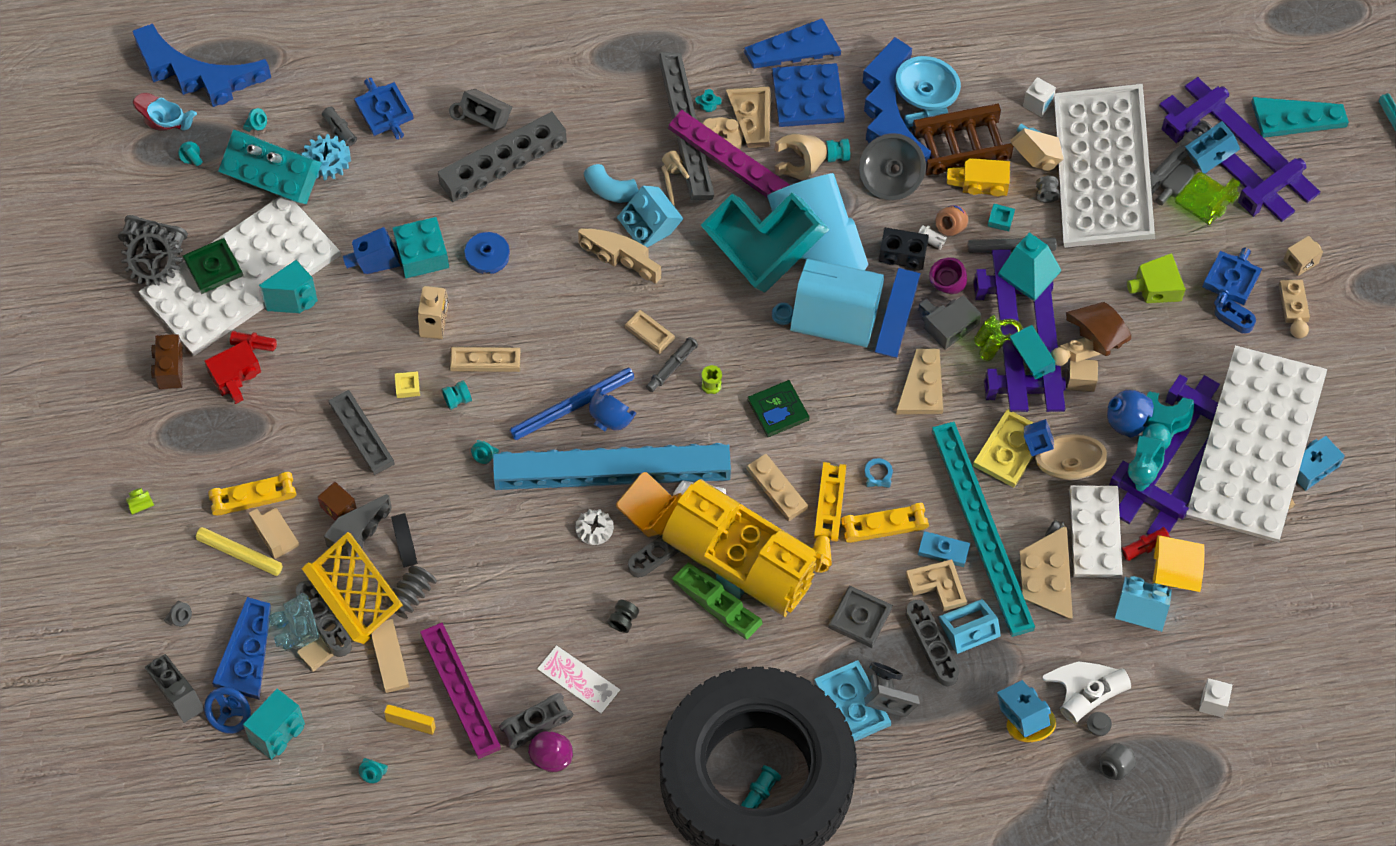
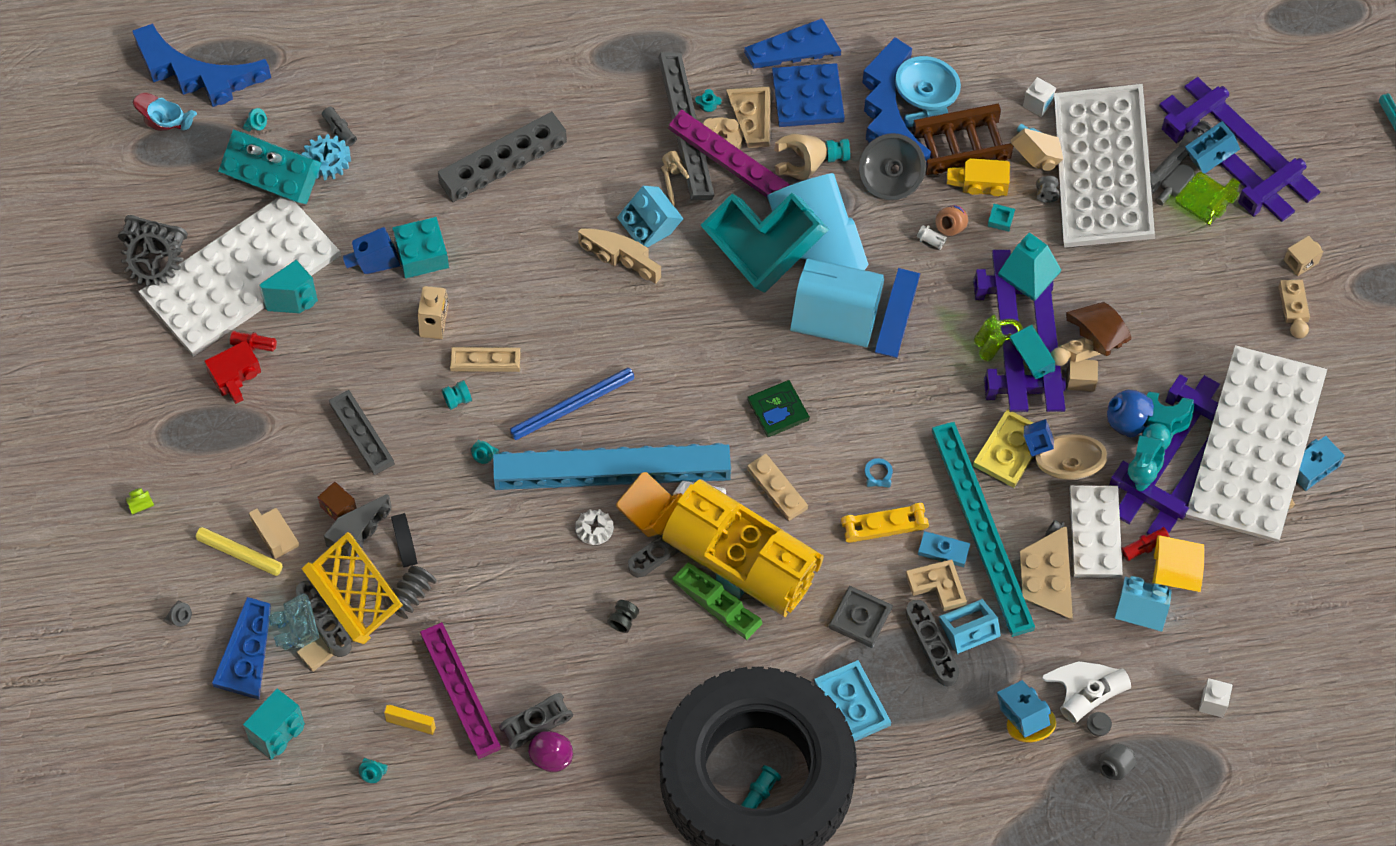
(168, 361): reddish brown brick -> none
(175, 688): dark grey slope -> none
(189, 153): teal plate -> none
(212, 265): dark green tile -> none
(236, 702): blue piece -> none
(252, 494): yellow plate -> none
(384, 108): blue plate -> none
(389, 657): tan tile -> none
(407, 384): light yellow plate -> none
(482, 109): dark grey hinge -> none
(490, 261): blue plate -> none
(578, 679): white sticker -> none
(608, 187): medium azure cylinder -> none
(609, 412): blue cylinder -> none
(649, 331): tan tile -> none
(672, 364): dark grey piece -> none
(711, 379): lime bush -> none
(782, 313): dark azure plate -> none
(822, 545): yellow cone -> none
(830, 501): yellow plate -> none
(884, 695): dark grey piece -> none
(904, 243): black brick -> none
(923, 385): tan wing -> none
(948, 275): magenta hat -> none
(949, 322): dark grey hinge -> none
(988, 245): dark grey axle -> none
(1158, 281): lime torso -> none
(1232, 277): blue plate -> none
(1235, 316): blue beam -> none
(1288, 117): teal wing -> none

